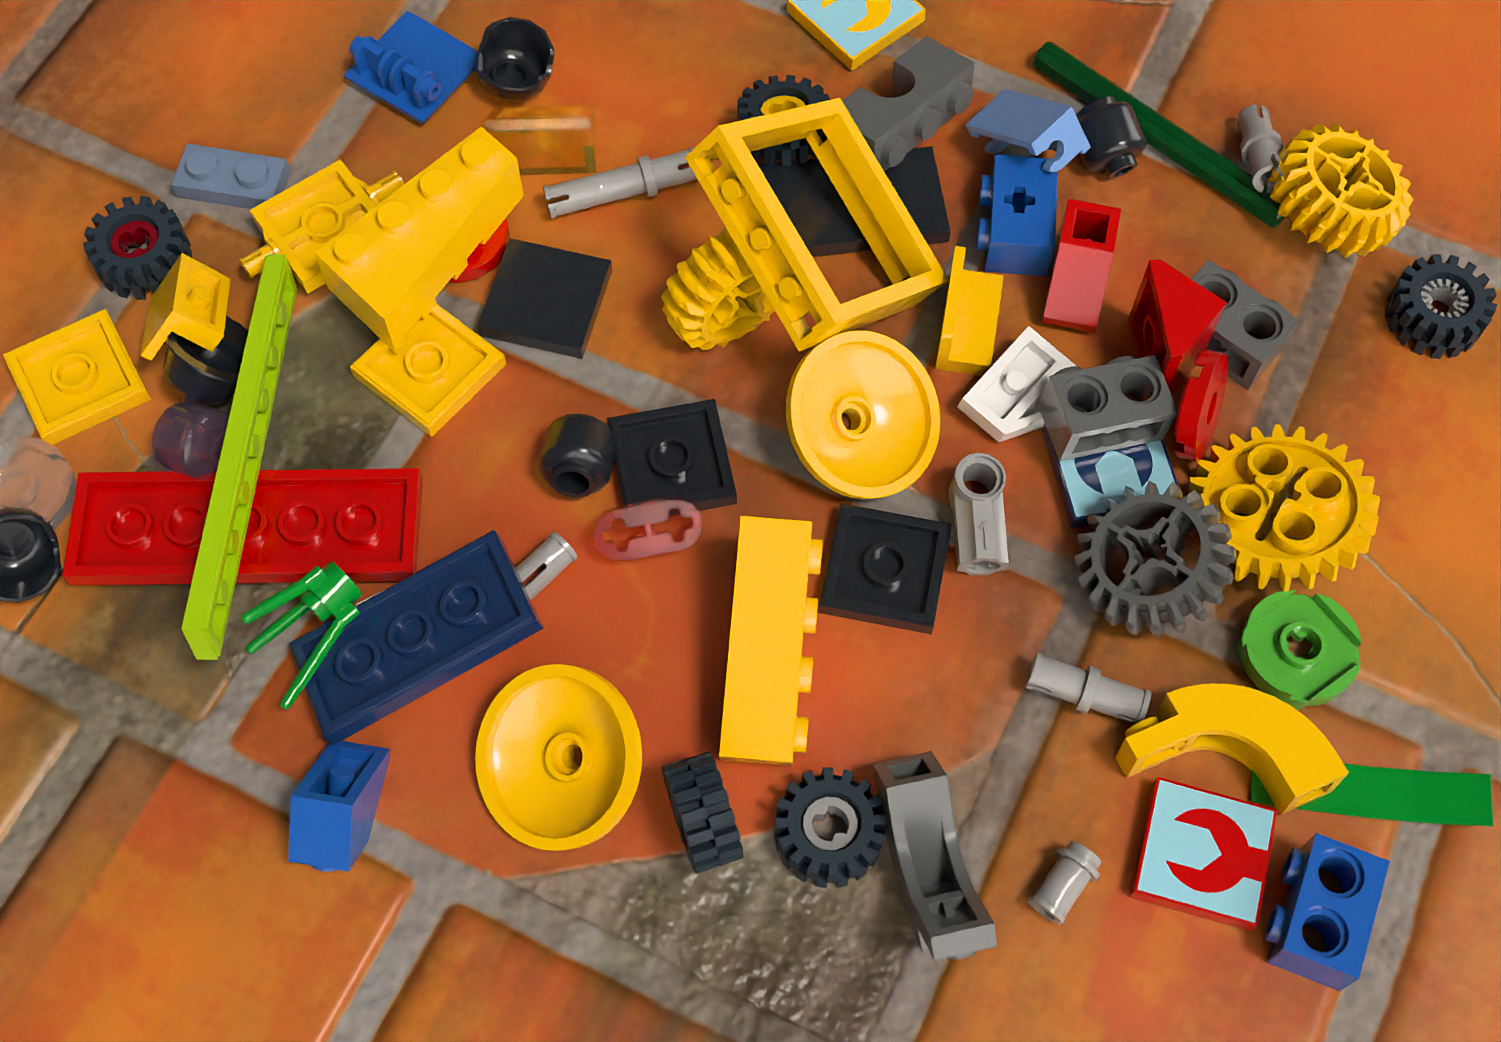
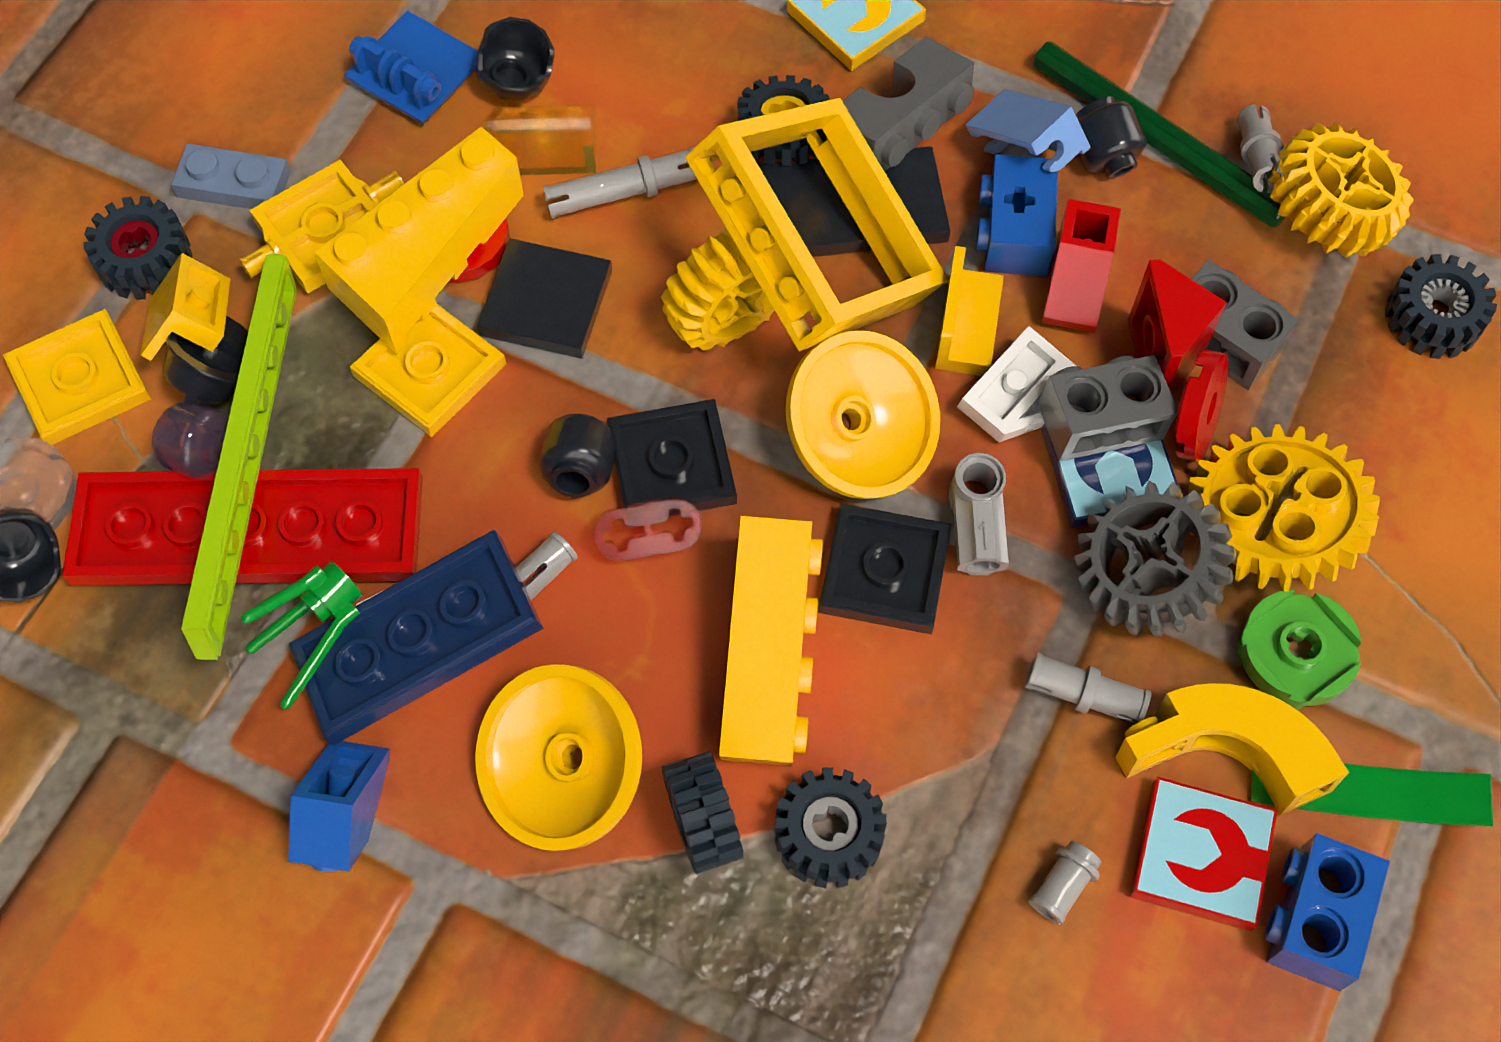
(928, 859): dark grey arch -> none

